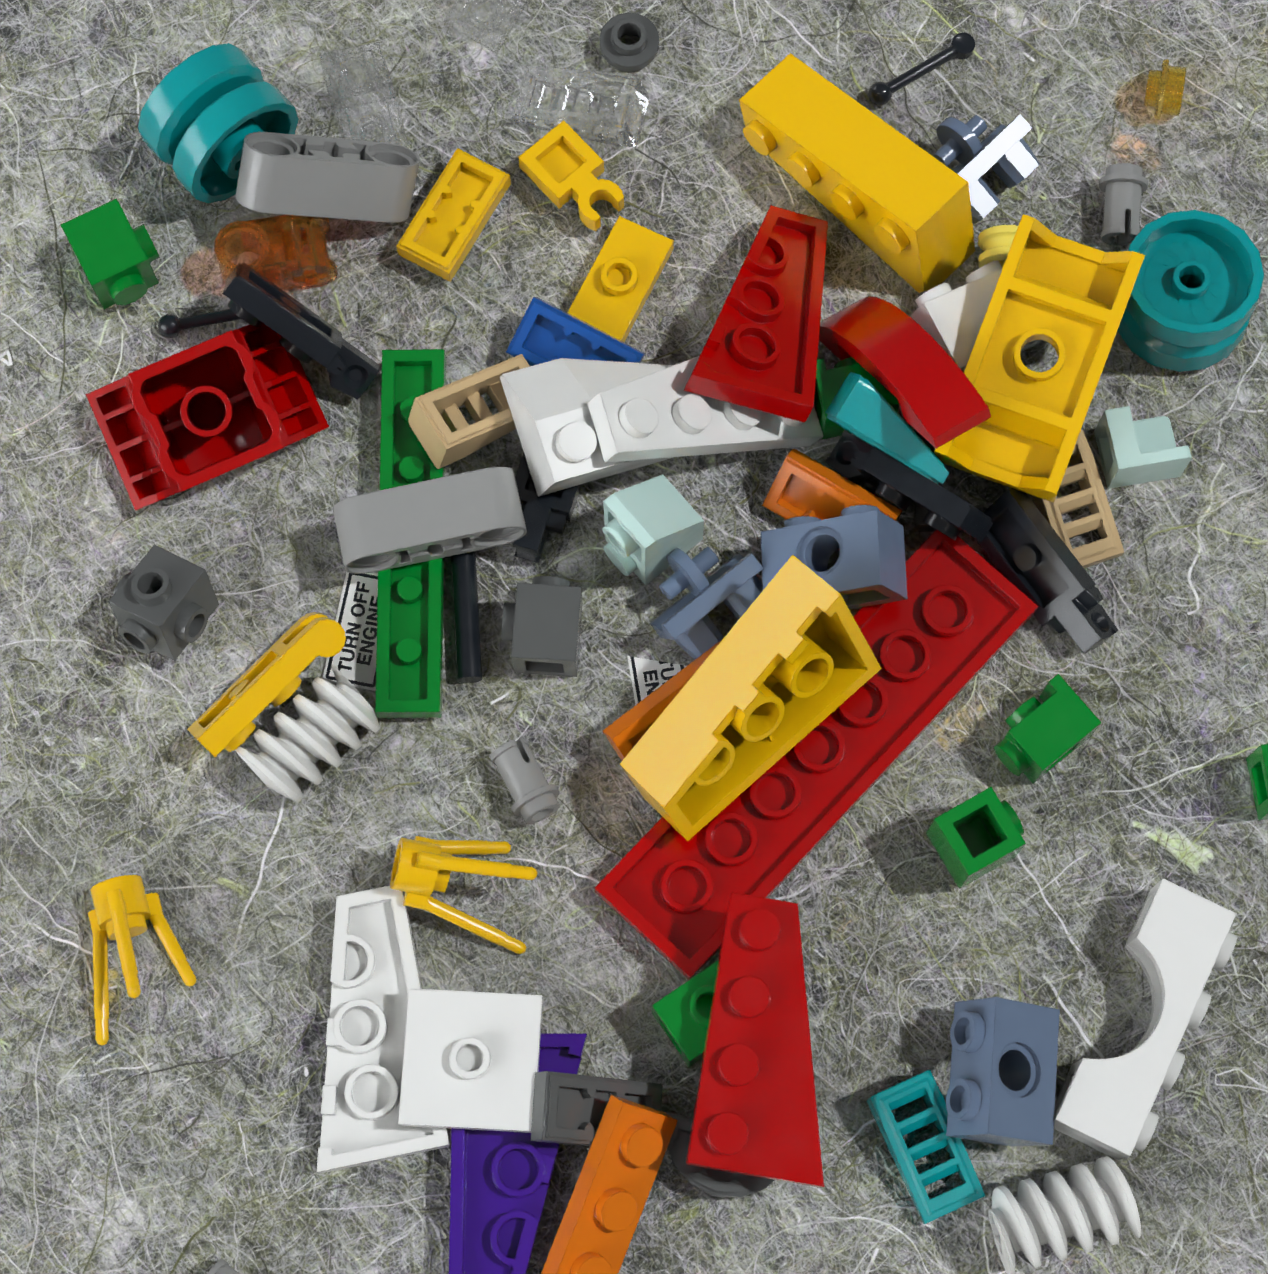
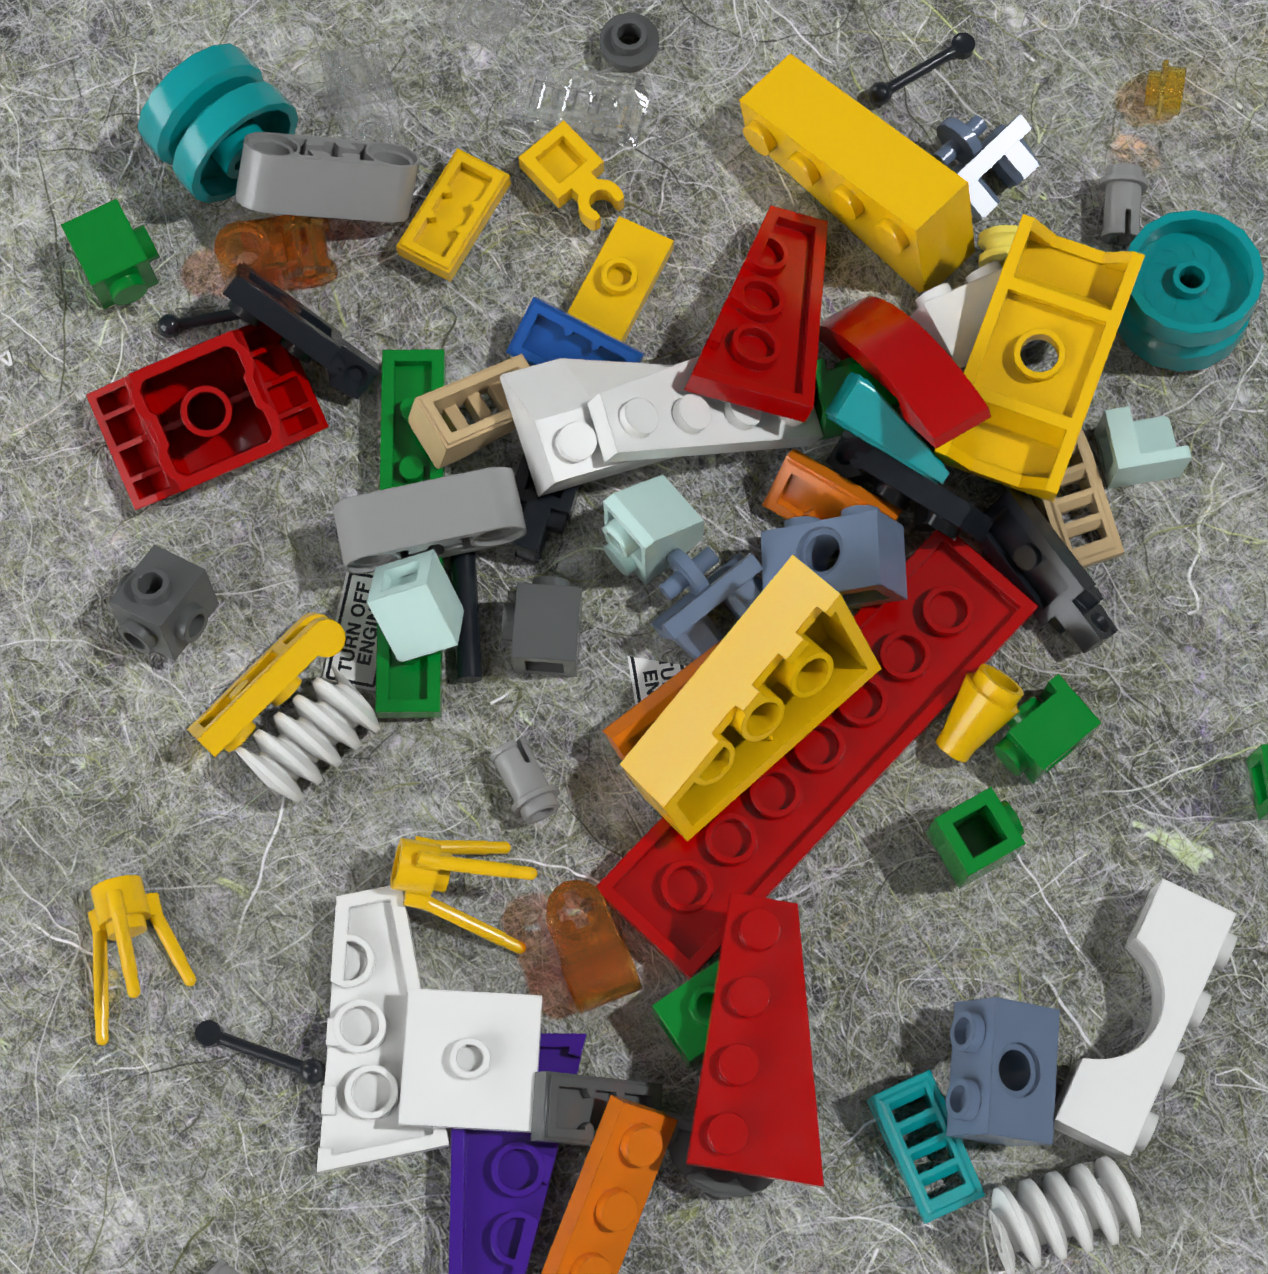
(211, 1034): none -> black hinge
(416, 606): none -> light aqua panel
(591, 957): none -> clear orange piece
(980, 709): none -> yellow cone

